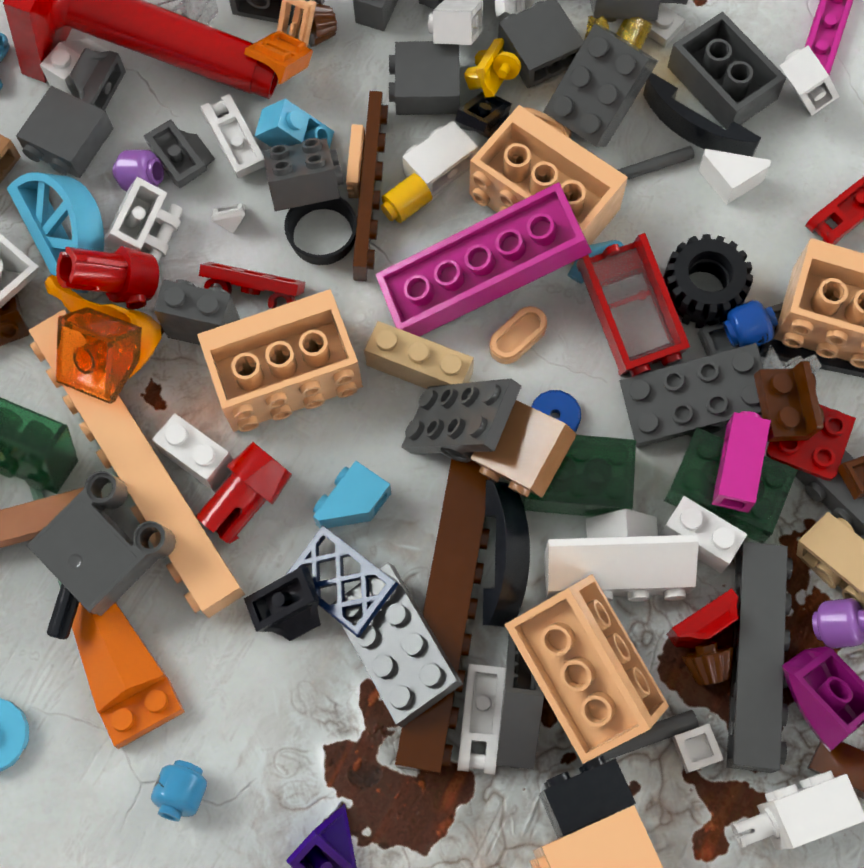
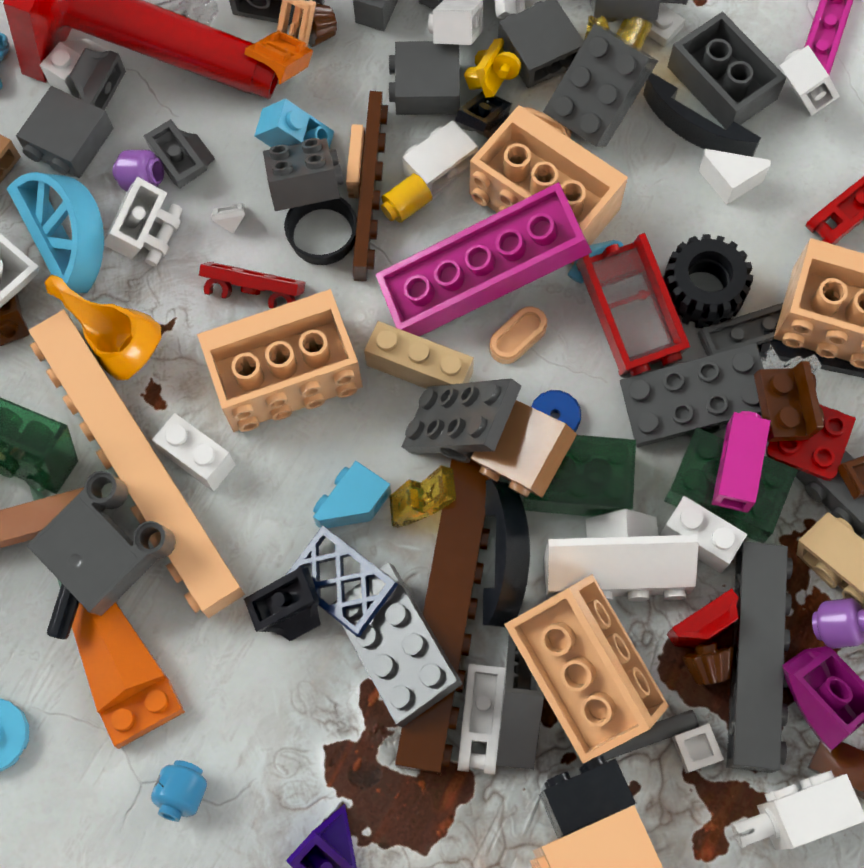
(96, 353): clear orange slope -> none
(122, 275): red piece -> none
(192, 310): dark grey brick -> none
(234, 136): white plate -> none
(253, 481): red piece -> none
(420, 500): none -> clear yellow slope
(658, 162): dark grey bar -> none
(750, 324): blue head -> none

